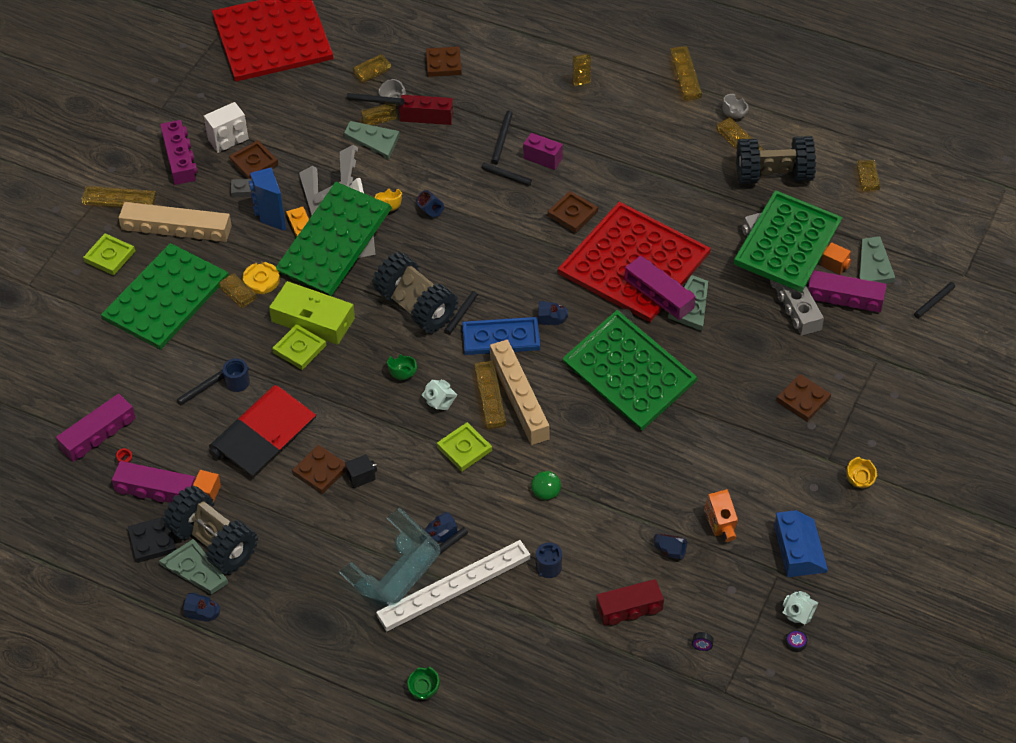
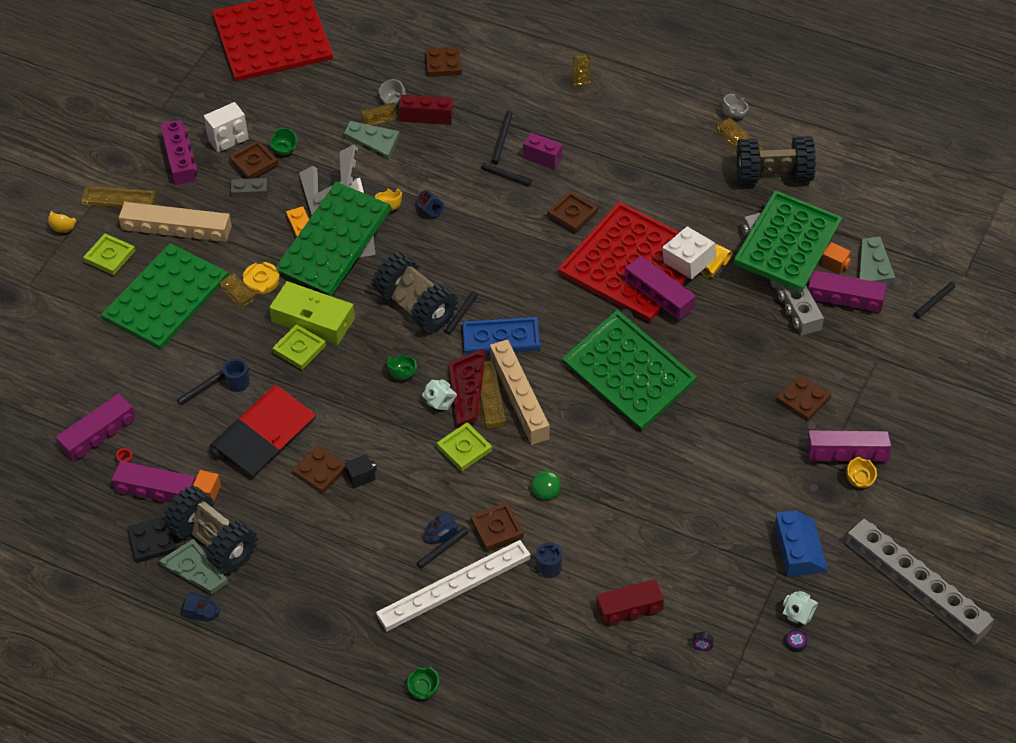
(61, 222): none -> yellow hair
(267, 198): blue slope -> none
(283, 141): none -> green hair
(372, 68): clear yellow plate -> none
(377, 99): black bar -> none
(418, 553): clear light blue windscreen -> none
(467, 383): none -> dark red wing
(497, 526): none -> reddish brown plate
(552, 313): dark blue rock -> none
(671, 545): dark blue rock -> none
(686, 73): clear yellow plate -> none
(689, 252): none -> white brick
(695, 317): sand green wing -> none
(721, 515): orange torso -> none
(722, 258): none -> yellow piece
(848, 445): none -> magenta brick
(868, 175): clear yellow plate -> none
(907, 578): none -> light grey brick

